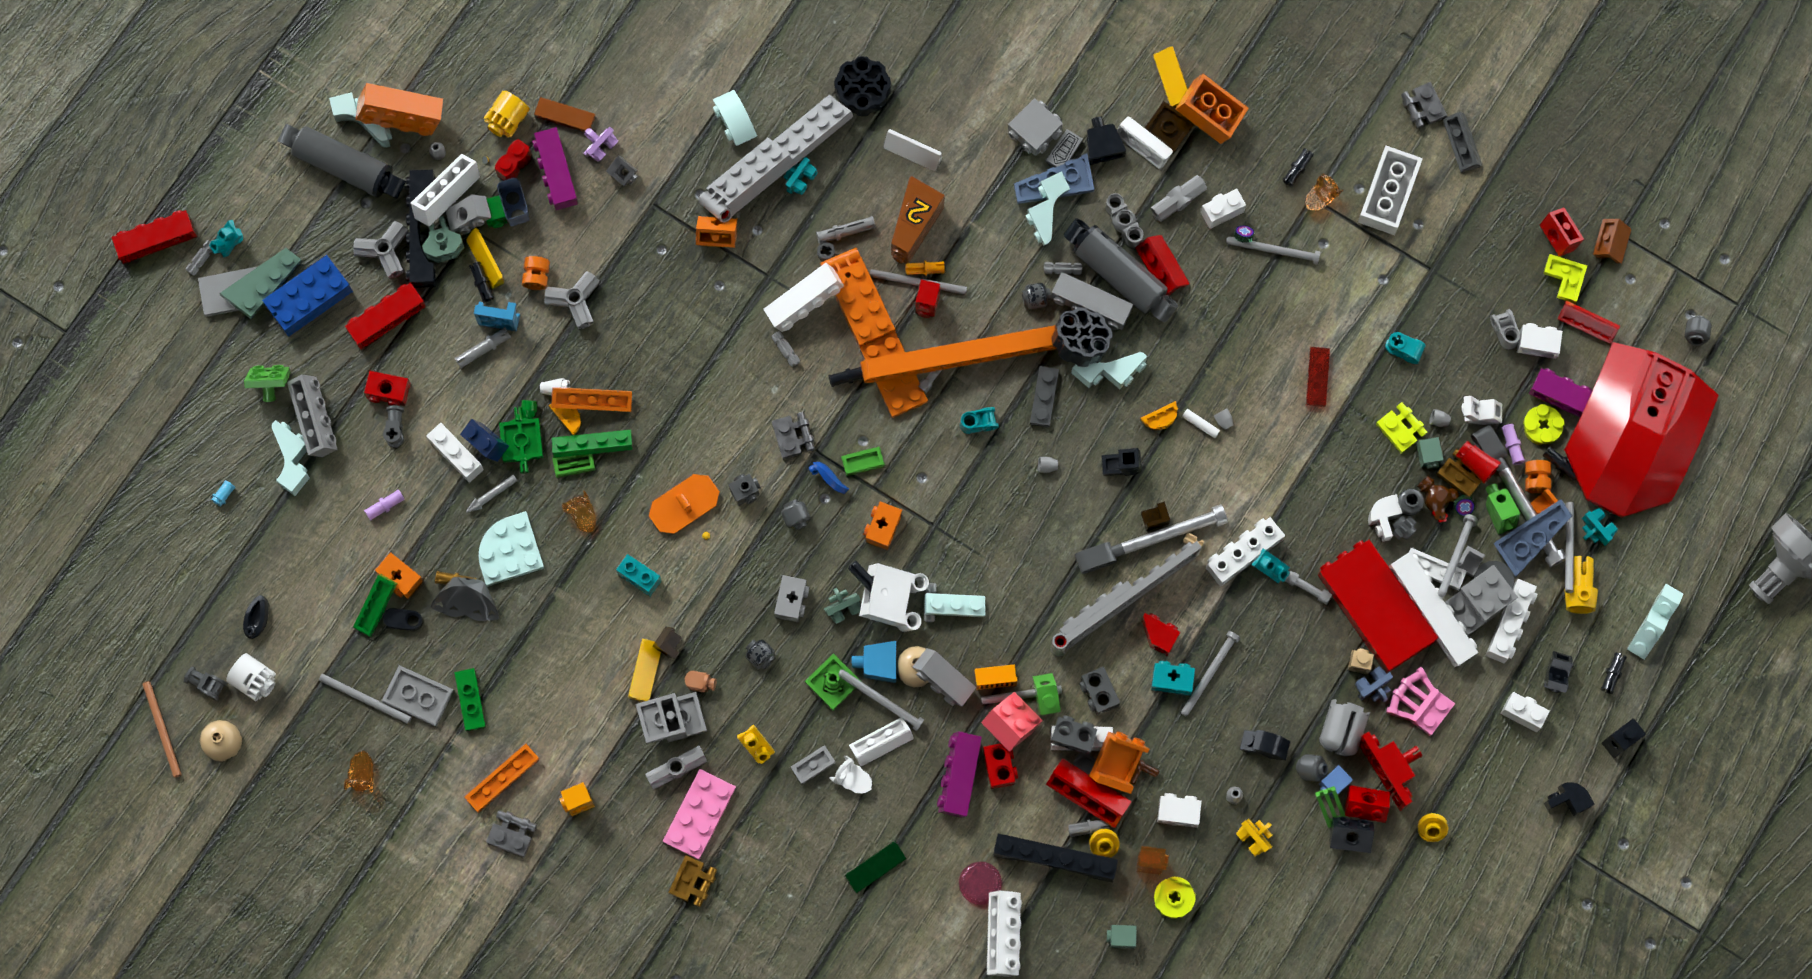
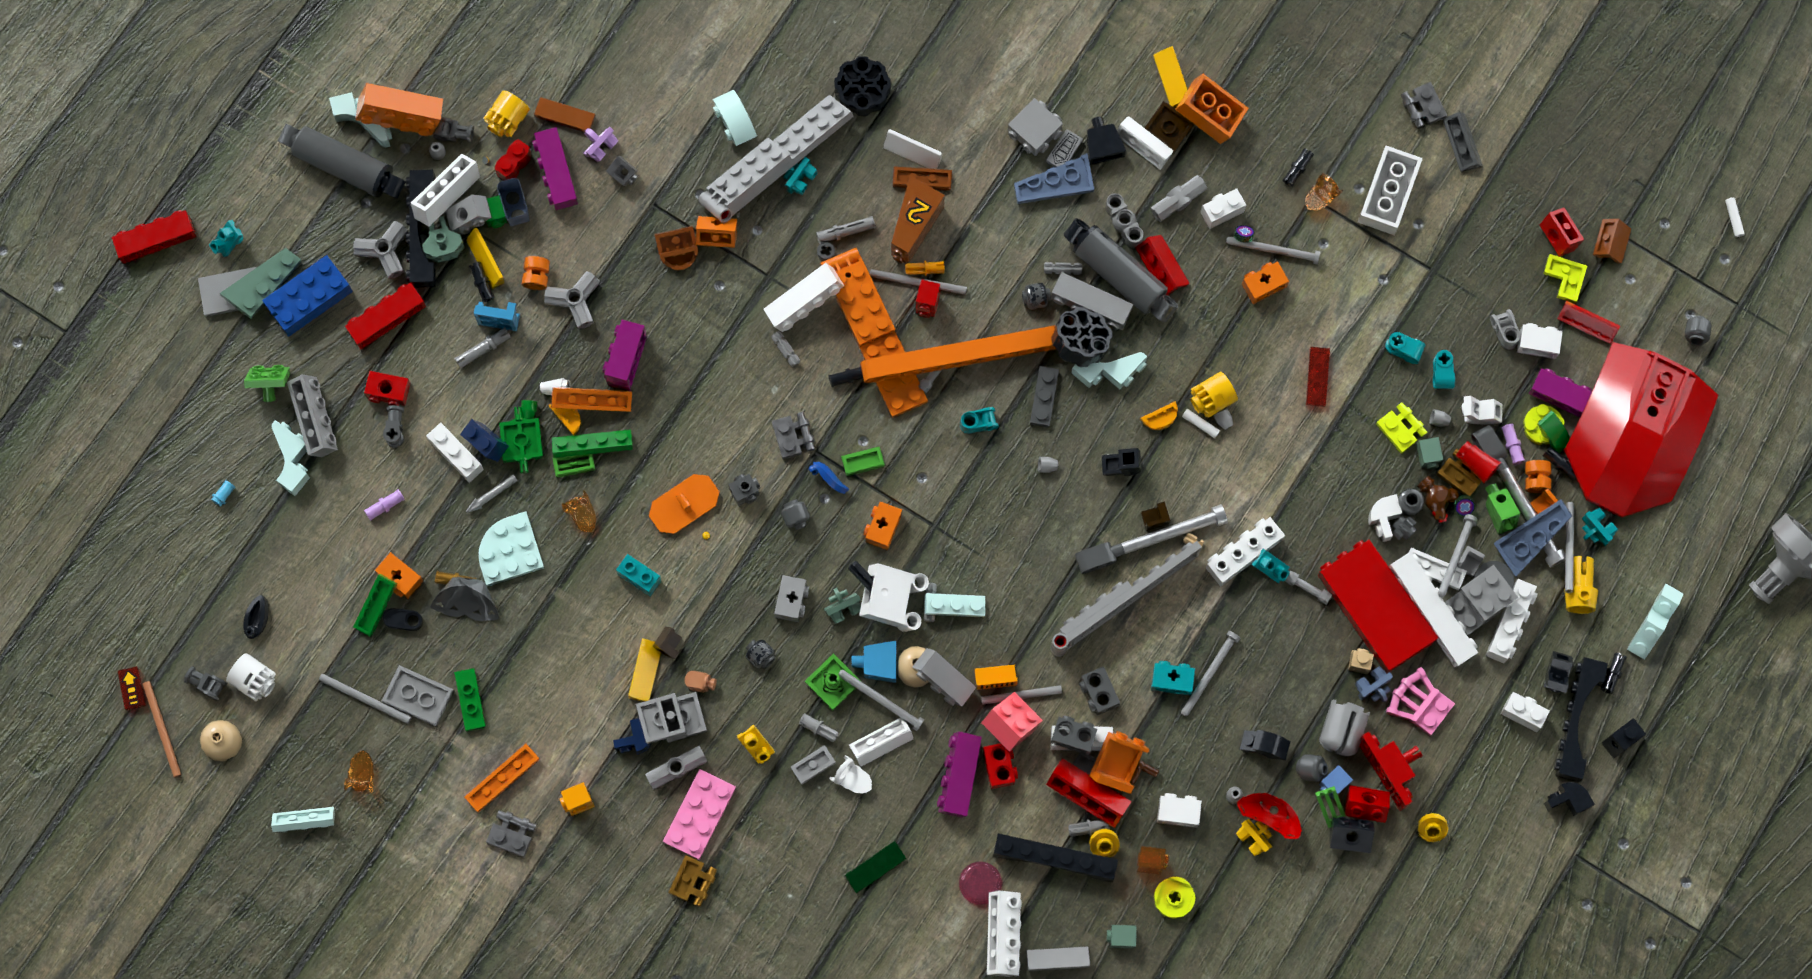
(131, 688): none -> clear red tile
(199, 259): light grey axle -> none
(303, 819): none -> light aqua plate
(451, 130): none -> dark grey connector
(624, 355): none -> magenta brick
(637, 740): none -> dark blue brick
(677, 247): none -> dark orange slope
(818, 727): none -> light grey axle
(935, 178): none -> dark orange tile
(1042, 214): light aqua arch -> none
(1047, 694): bright green torso -> none
(1058, 958): none -> light grey slope
(1160, 635): red slope -> none
(1213, 395): none -> yellow gear
(1260, 290): none -> orange brick
(1262, 812): none -> red piece
(1443, 373): none -> teal piece
(1554, 431): none -> green slope
(1571, 763): none -> black arch
(1735, 217): none -> white piece

